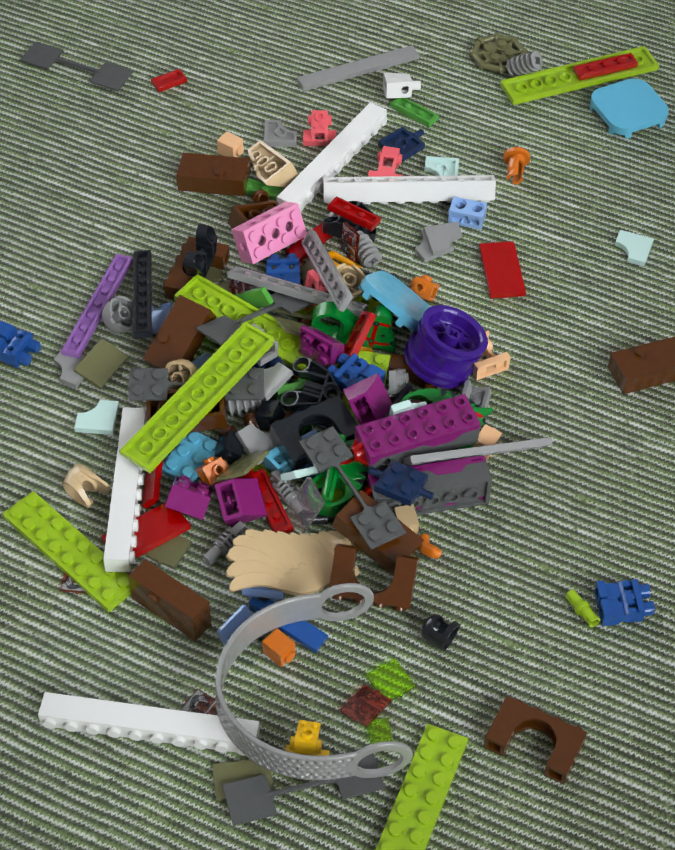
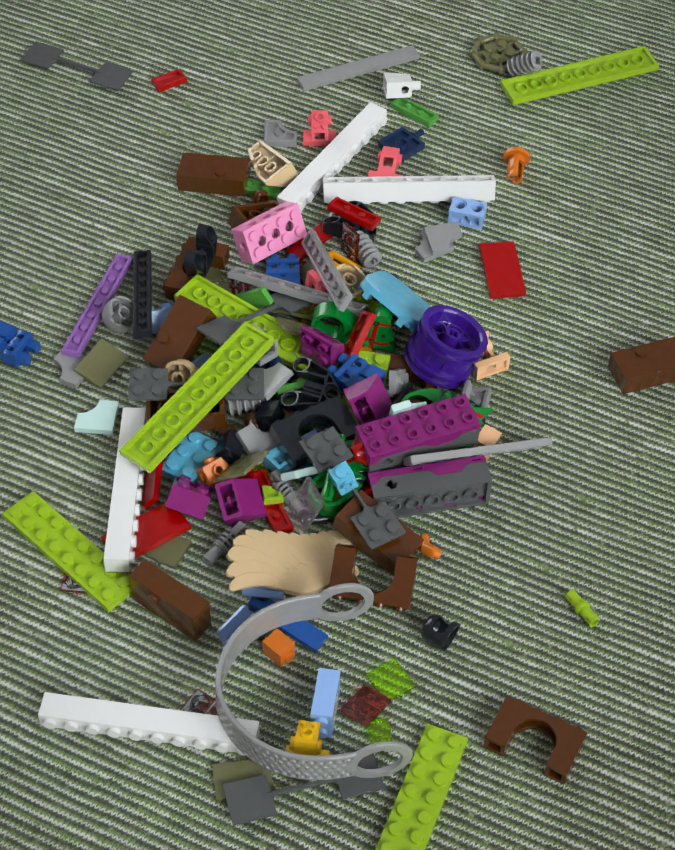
(83, 479): tan helmet -> none
(230, 145): light nougat brick -> none
(271, 495): none -> lime tile
(326, 701): none -> light blue brick
(343, 478): none -> medium azure brick
(401, 483): dark blue plate -> none
(407, 516): tan brick -> none
(424, 287): orange brick -> none
(441, 166): light aqua tile -> none
(605, 66): red tile -> none
(622, 602): blue hips -> none
(629, 106): medium azure tile -> none
(636, 246): light aqua tile -> none

